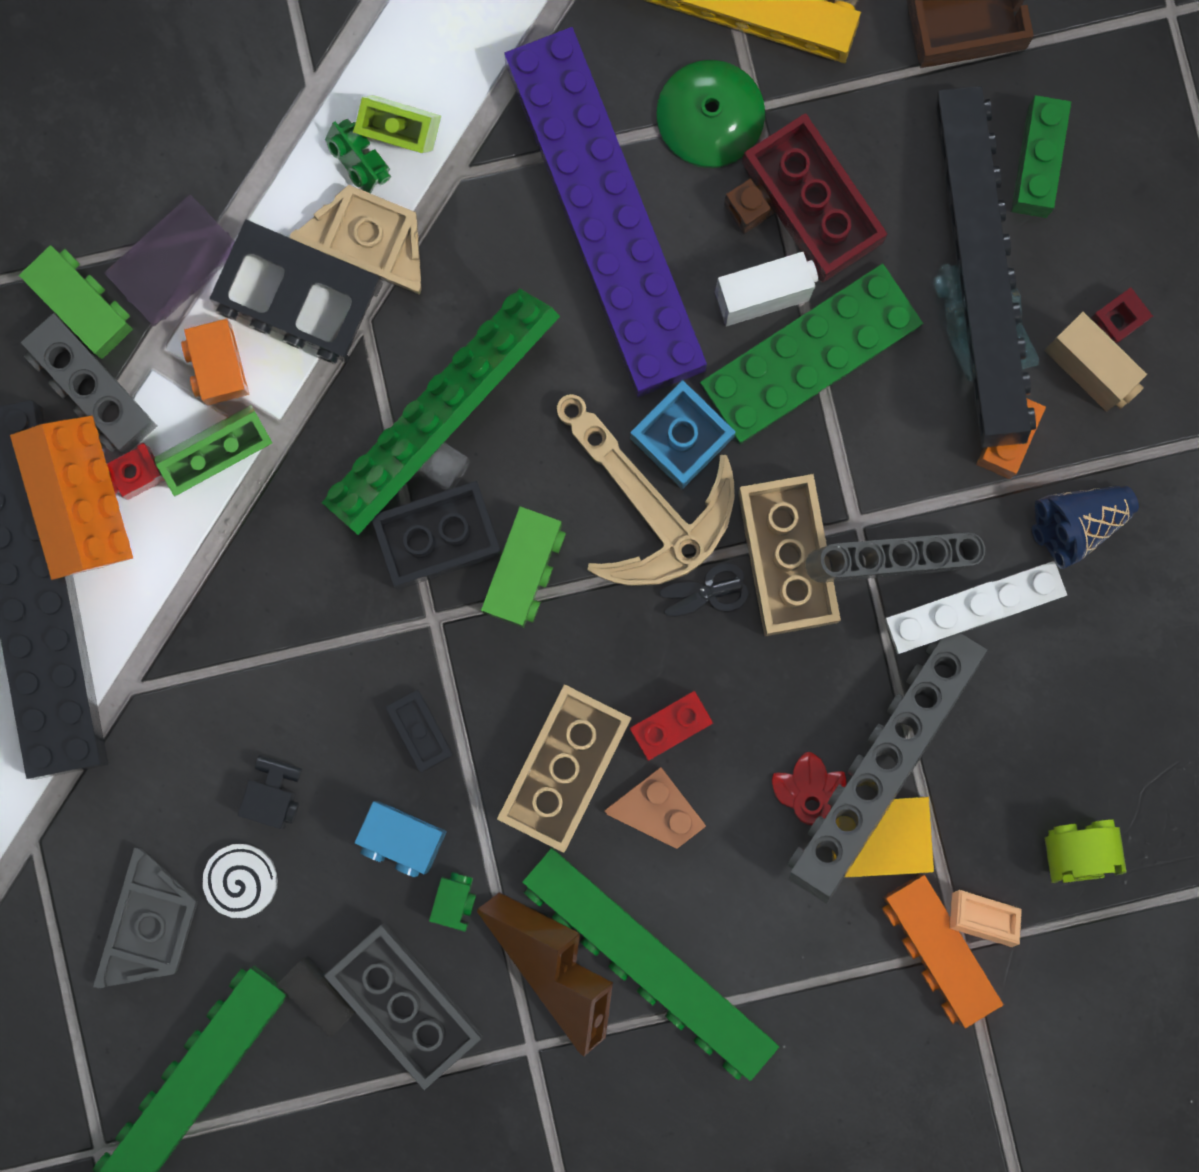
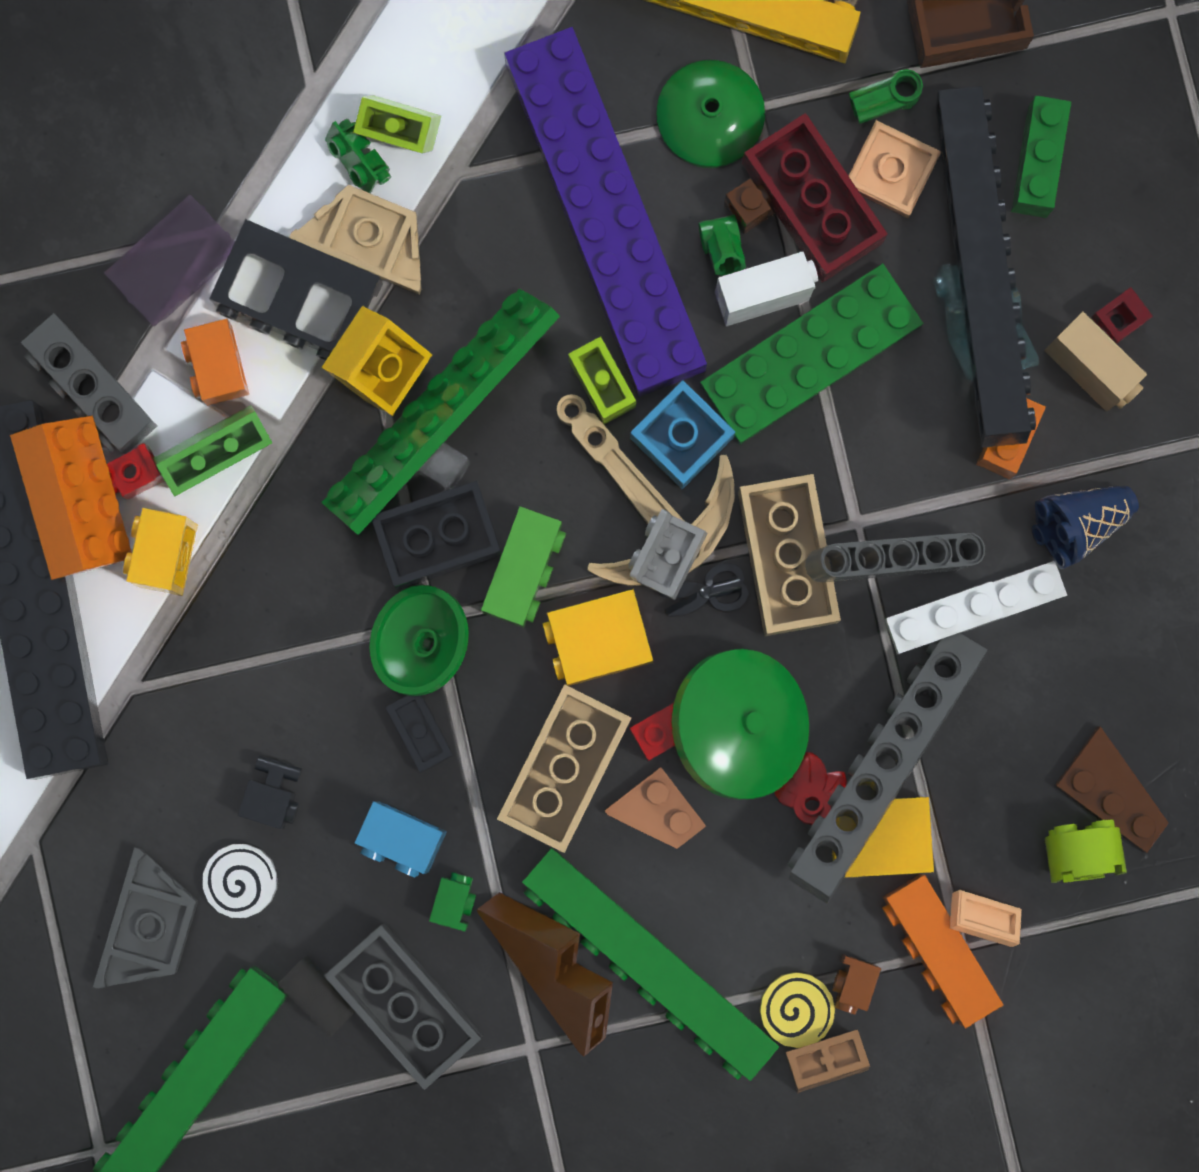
(77, 300): bright green brick -> none
(160, 551): none -> yellow brick
(377, 360): none -> yellow brick
(404, 636): none -> green dish
(598, 638): none -> yellow brick
(602, 380): none -> lime brick
(666, 554): none -> light grey bracket
(722, 241): none -> green piece
(740, 724): none -> green dish
(797, 1009): none -> light yellow tile
(827, 1061): none -> medium nougat hinge
(855, 984): none -> dark orange brick
(883, 98): none -> green piece
(893, 168): none -> light nougat tile
(1111, 791): none -> reddish brown wing

